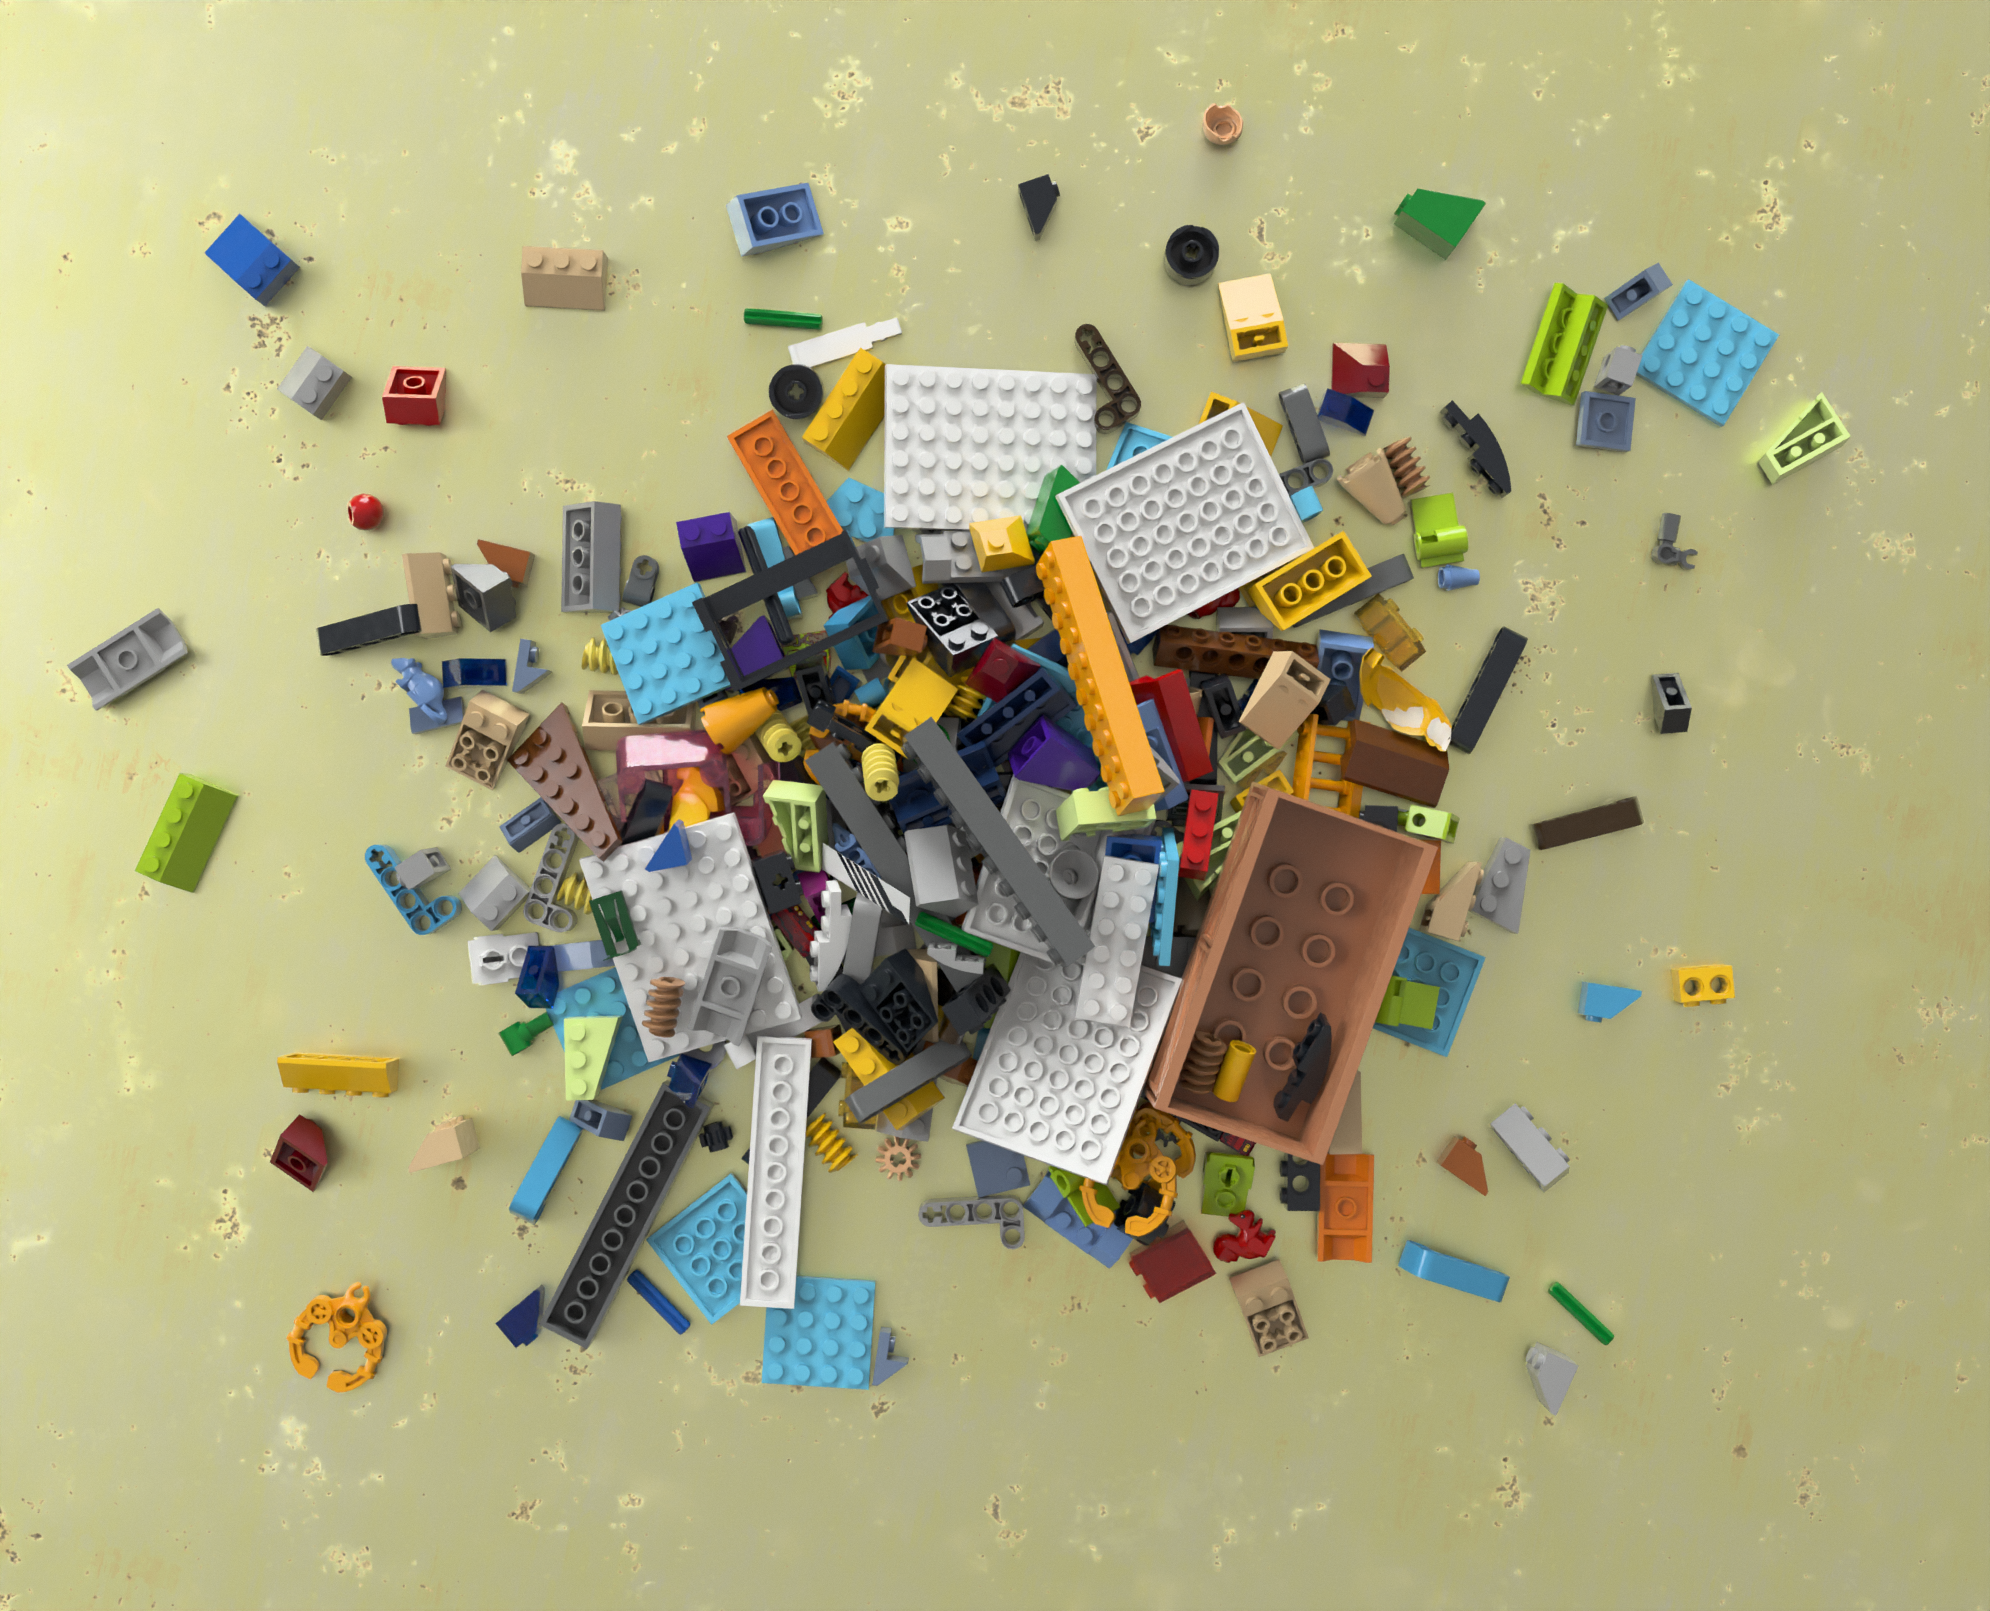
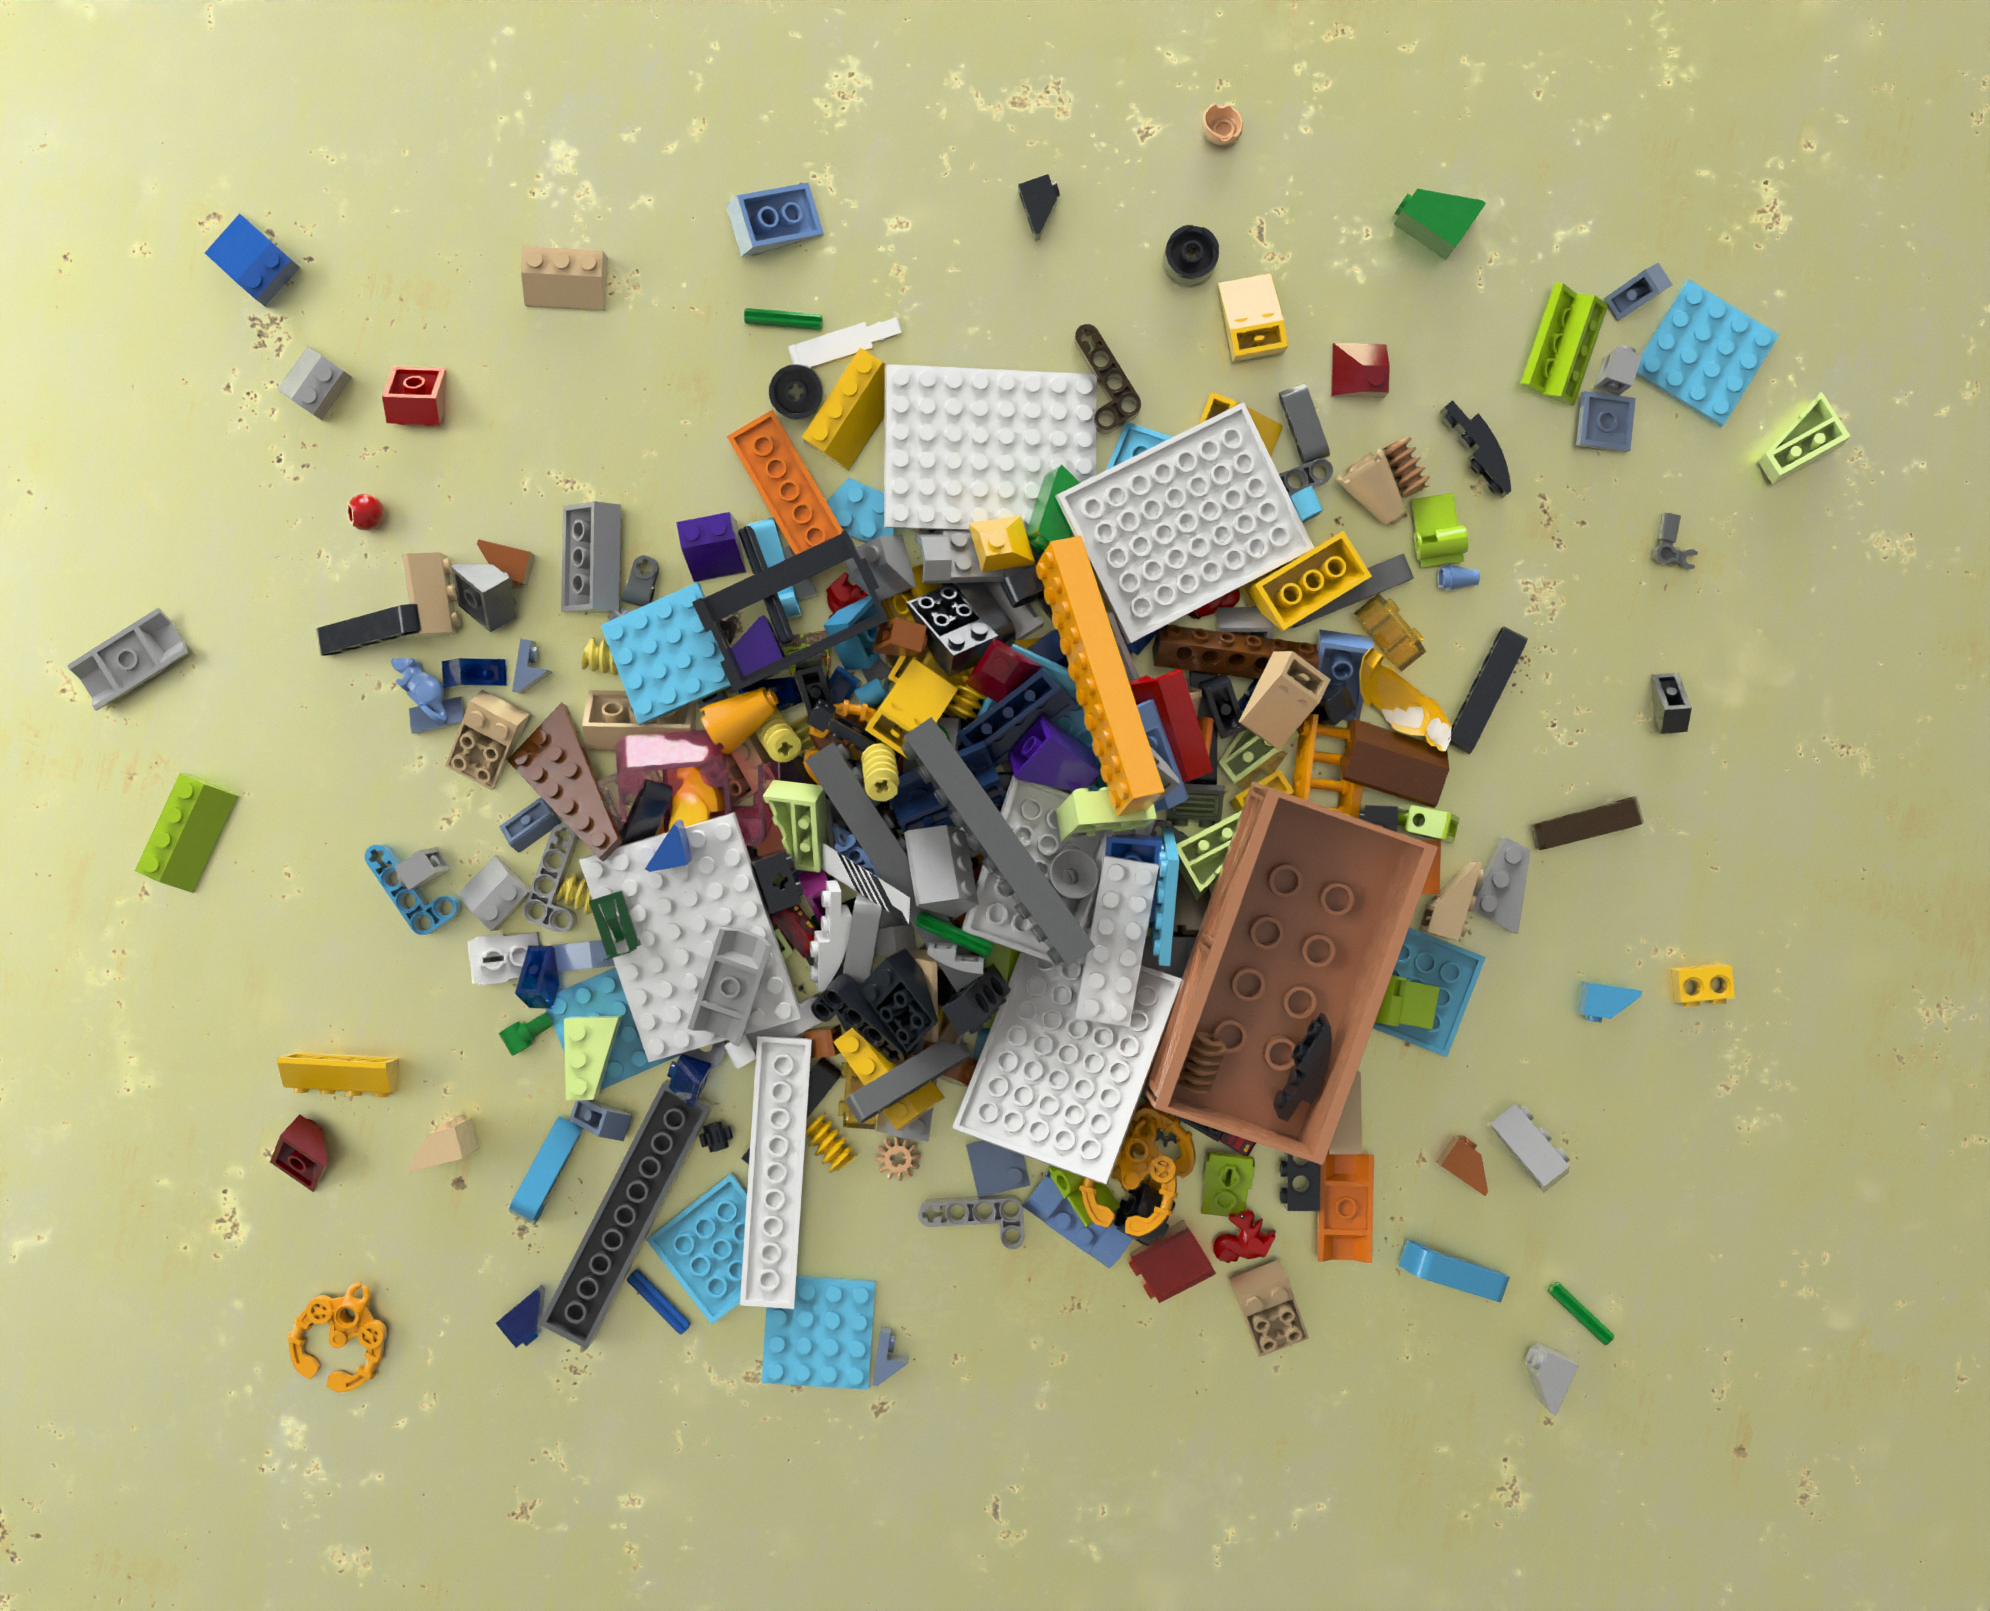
(664, 1006): medium nougat piece -> none
(1198, 835): red arch -> none
(1234, 1071): yellow pin -> none
(1344, 412): clear blue slope -> none

